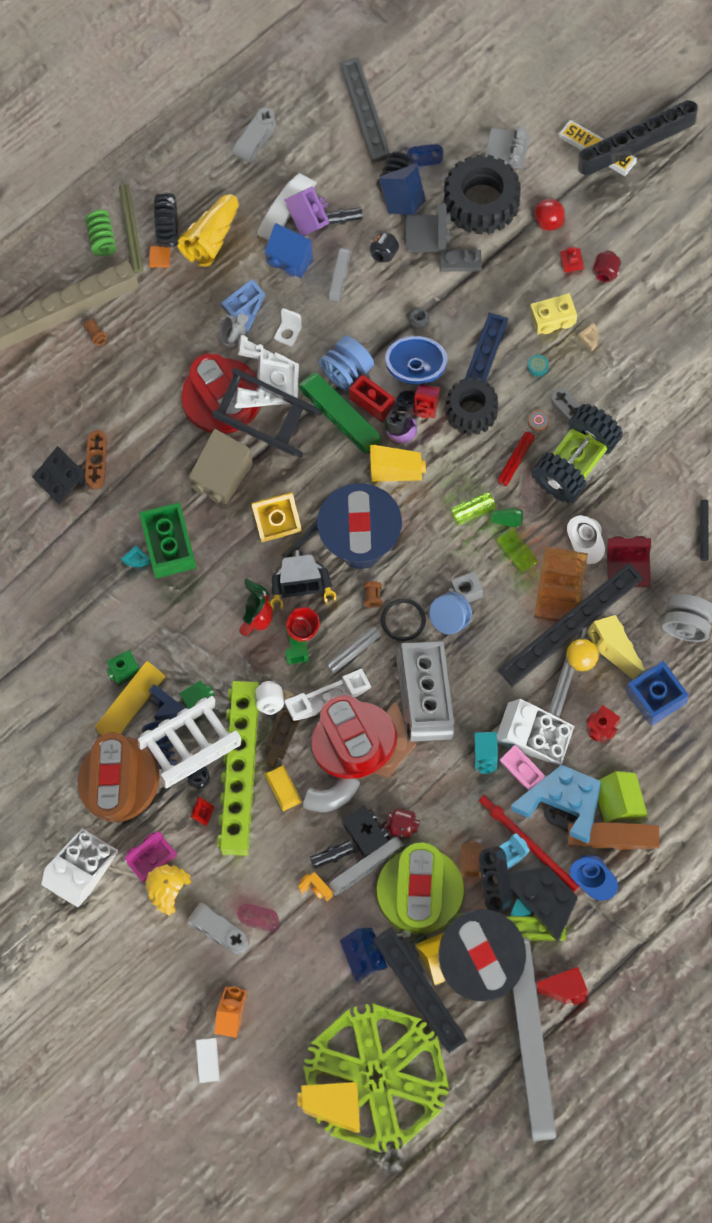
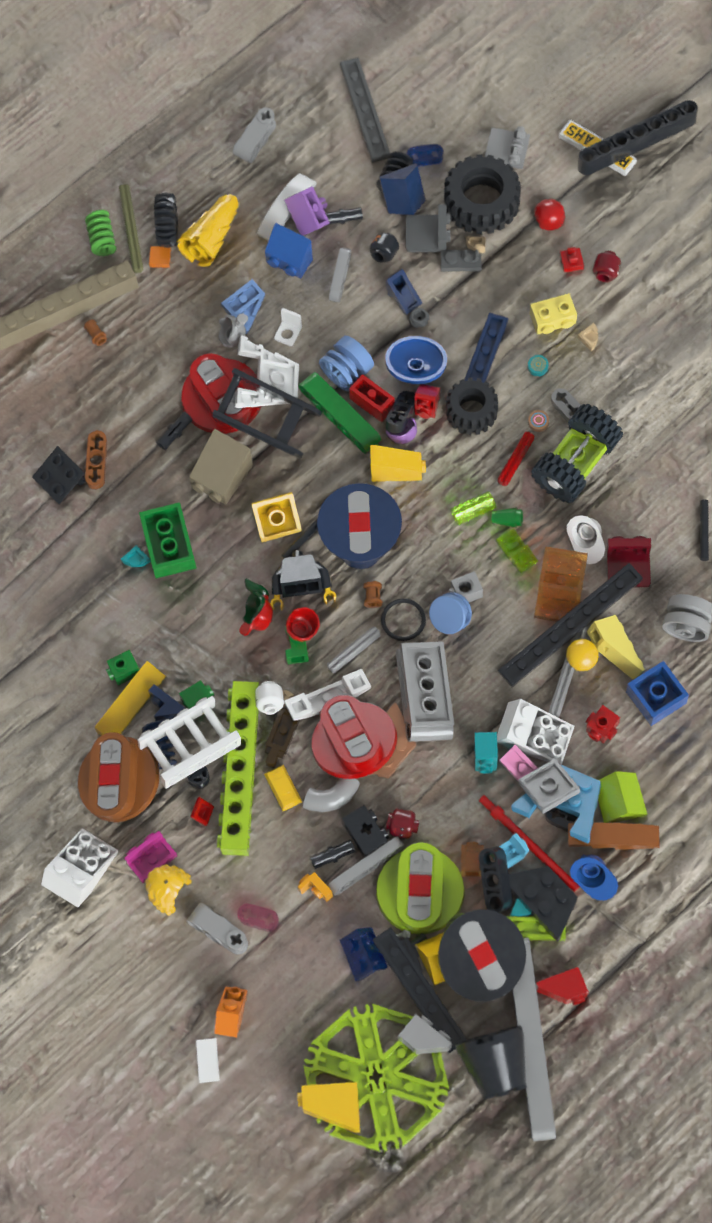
(174, 431): none -> black pin
(403, 291): none -> dark blue slope
(422, 1038): none -> light grey slope
(476, 243): none -> tan tile
(495, 1061): none -> black cone
(549, 786): none -> light grey tile

